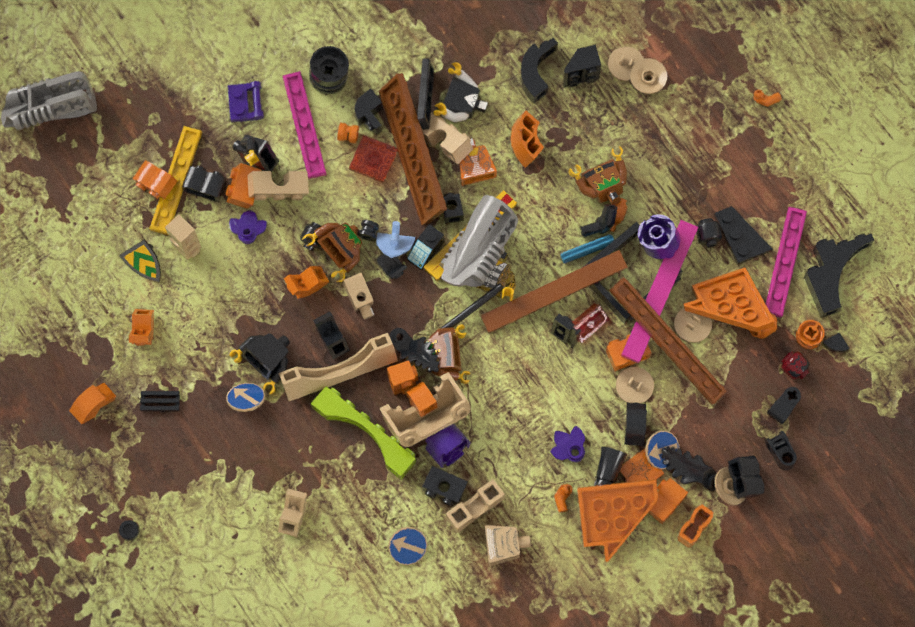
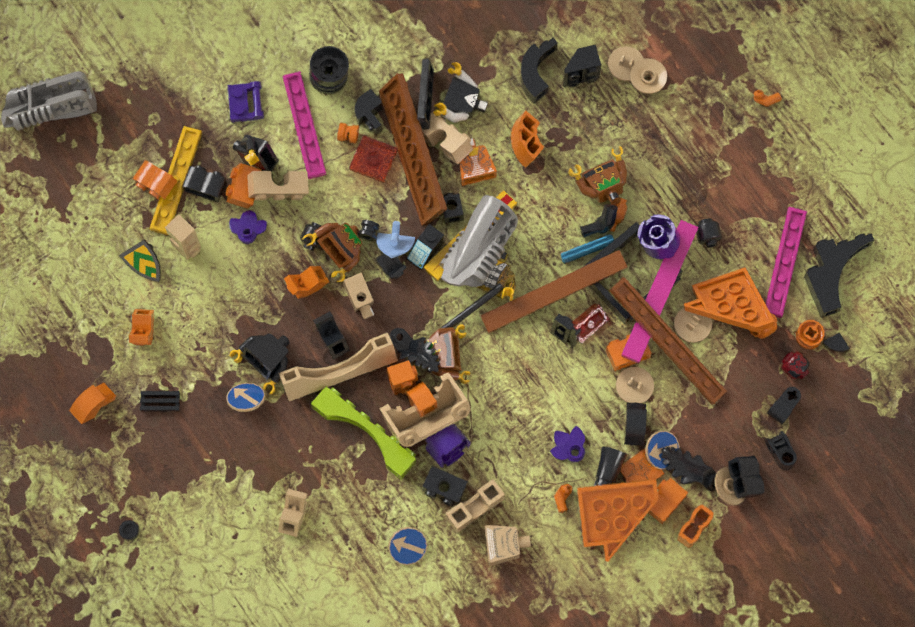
(740, 236): black wing -> none

